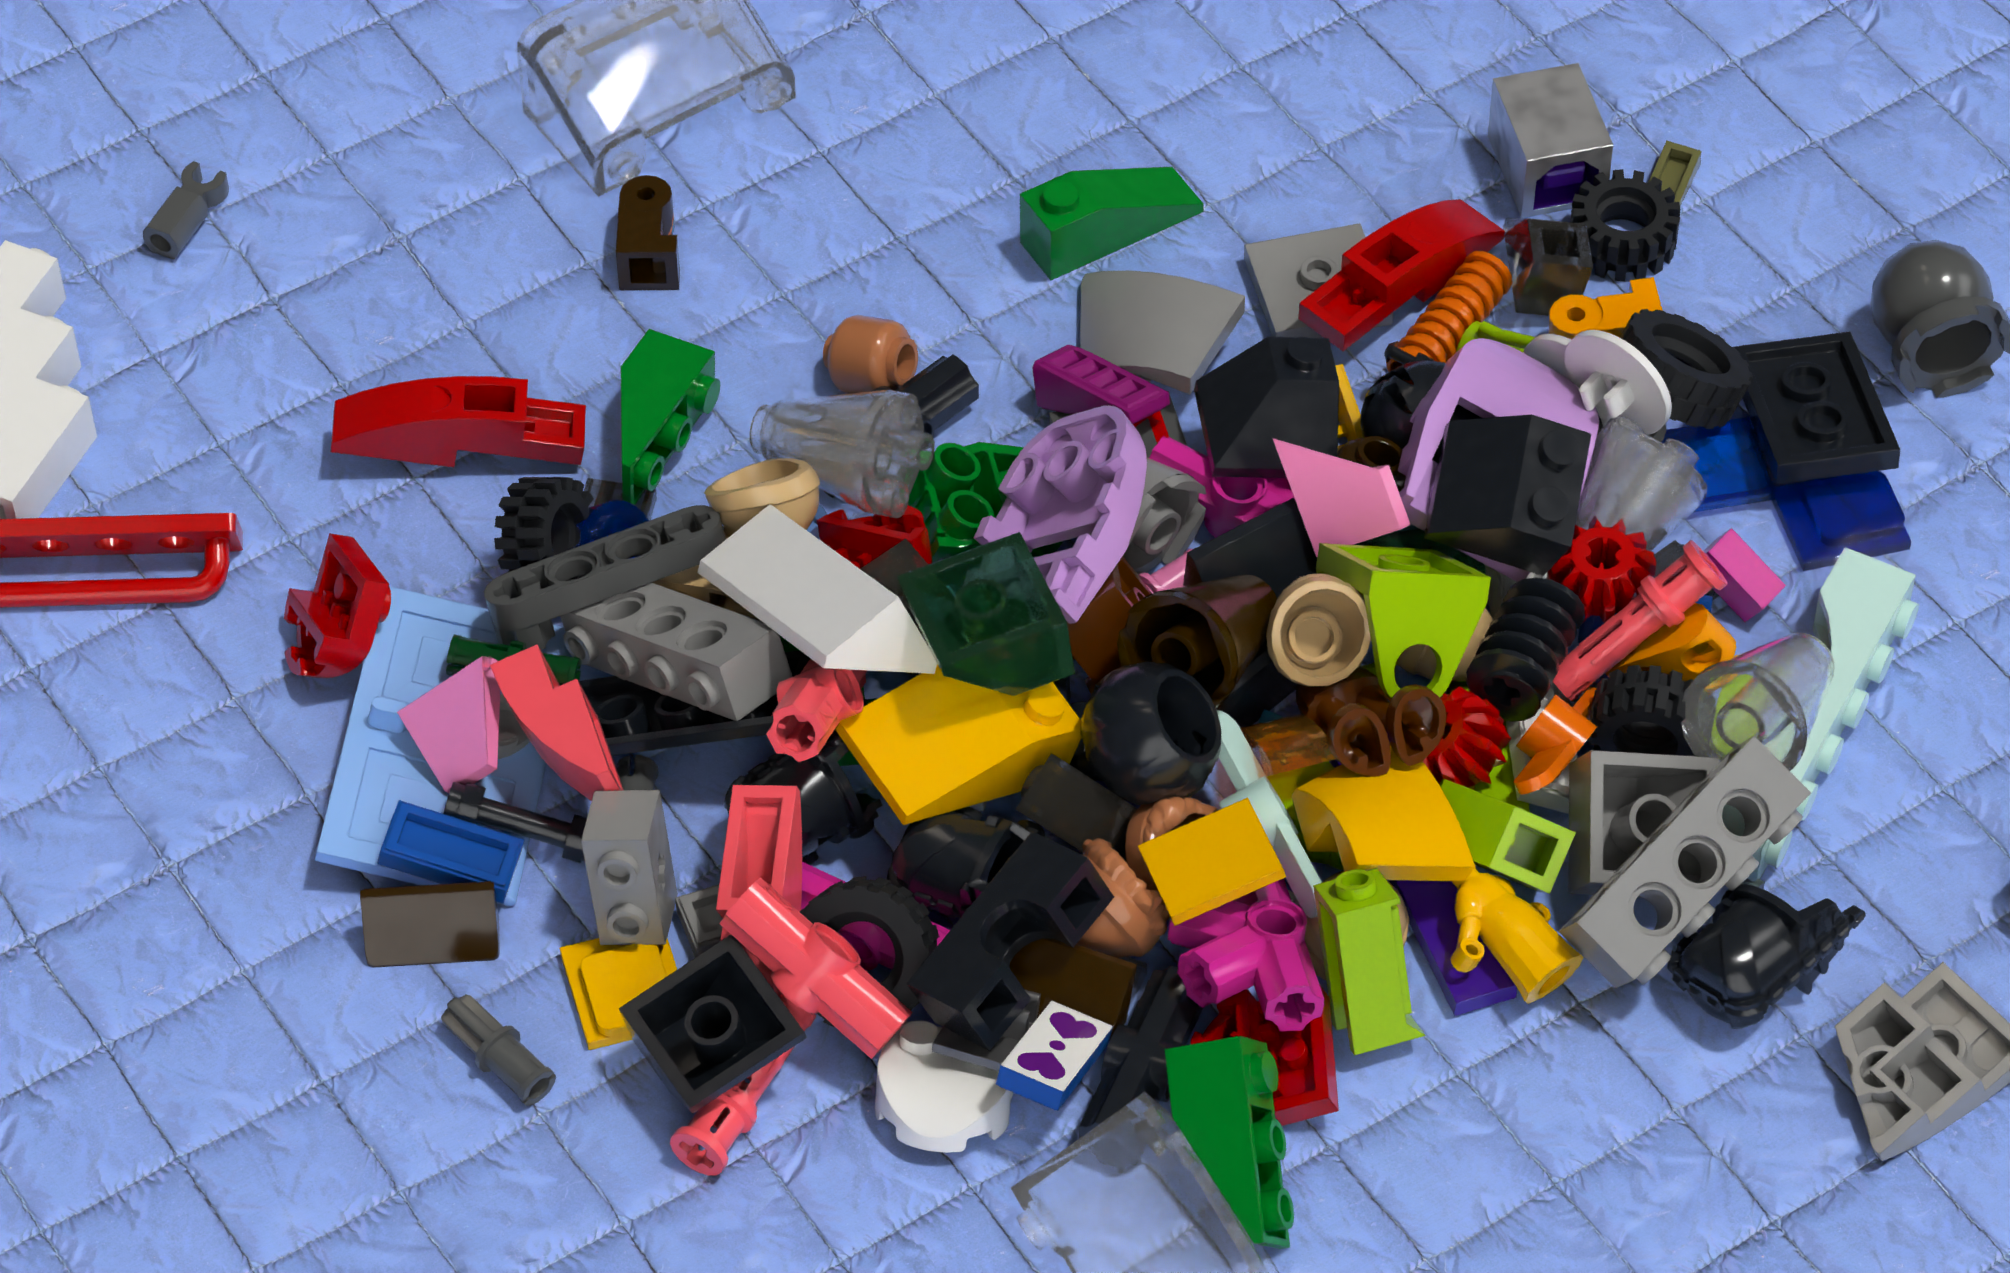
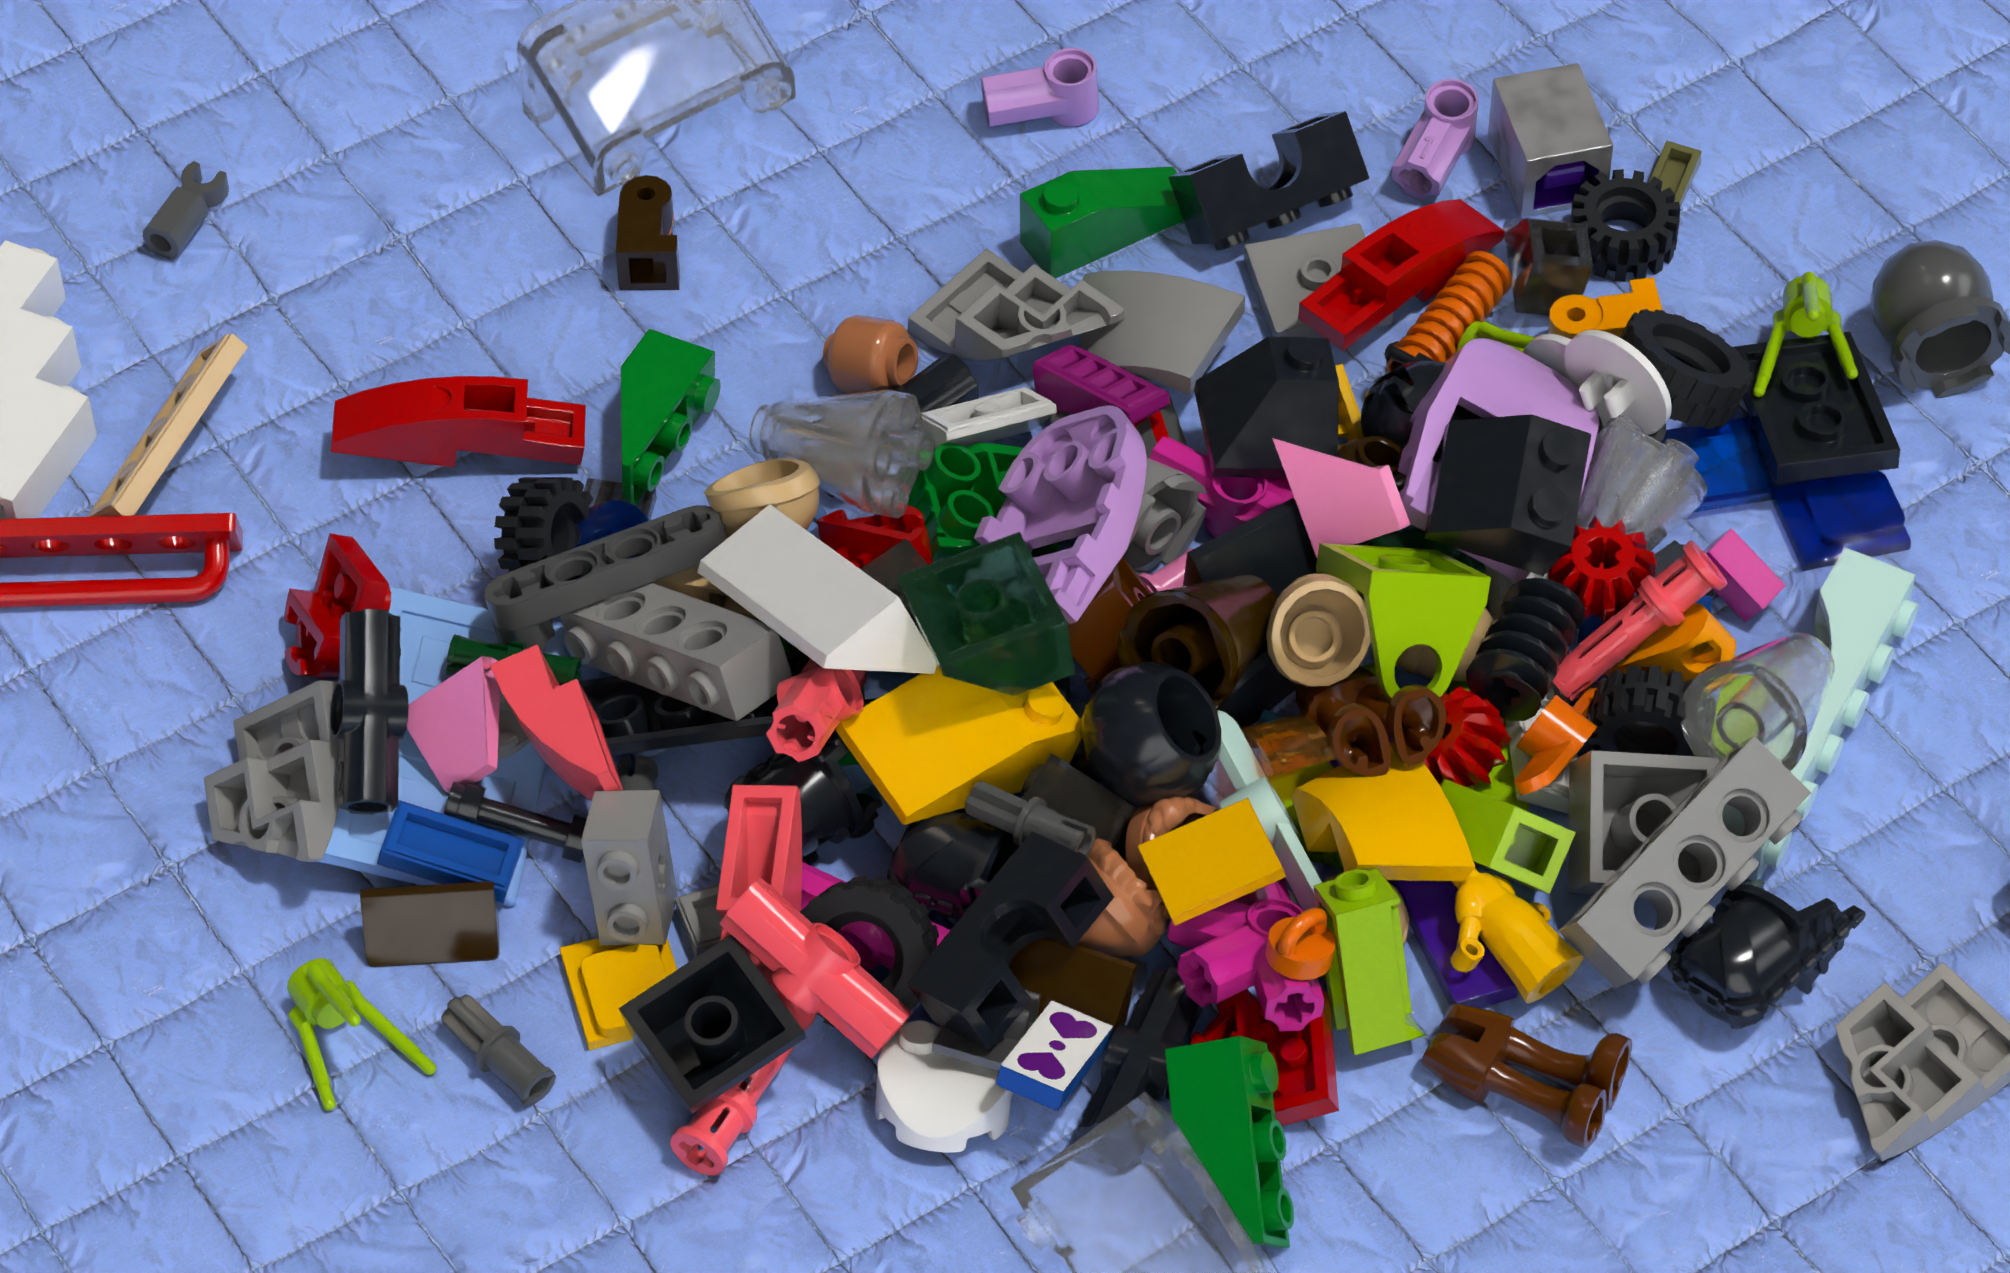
(169, 428): none -> tan tile
(285, 780): none -> light grey slope
(328, 1001): none -> lime plant
(369, 712): none -> black piece
(988, 417): none -> white slope
(1000, 311): none -> light grey slope
(1023, 817): none -> dark grey axle
(1060, 90): none -> lavender piece
(1301, 945): none -> orange tile
(1315, 164): none -> black arch
(1438, 138): none -> lavender piece
(1480, 1043): none -> reddish brown piece
(1806, 313): none -> lime plant

